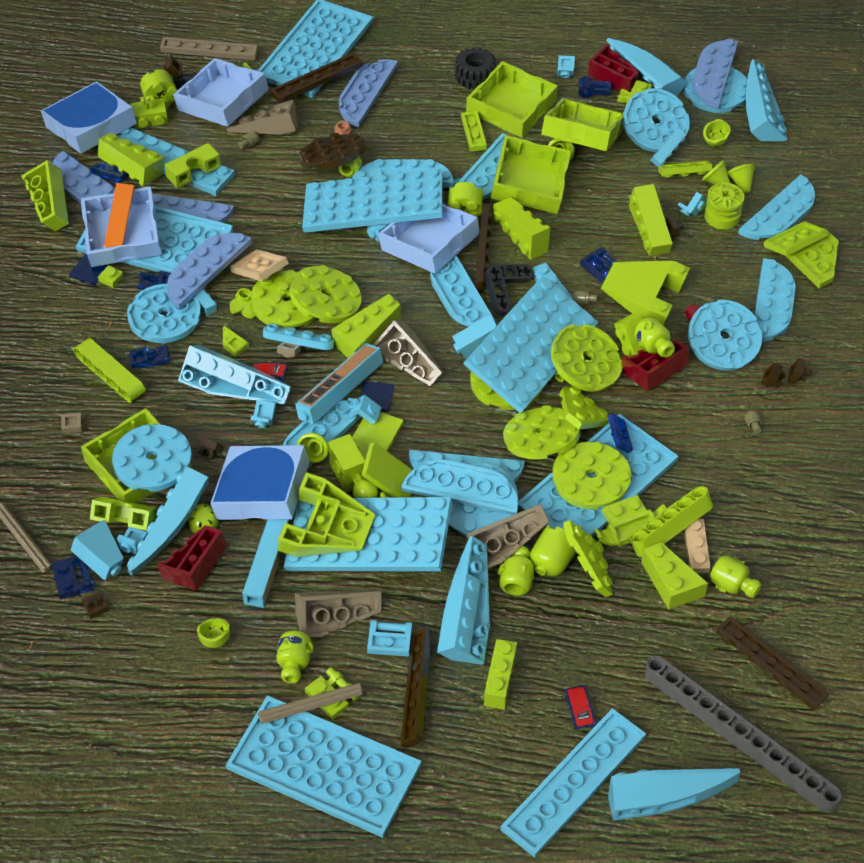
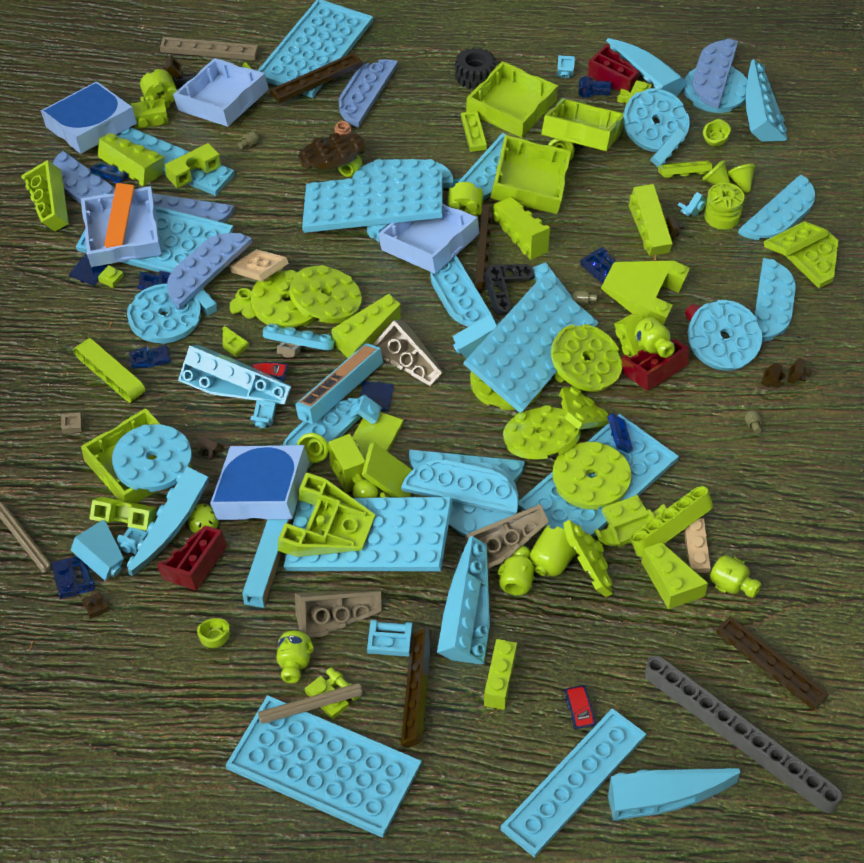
(276, 121): dark tan wedge -> none

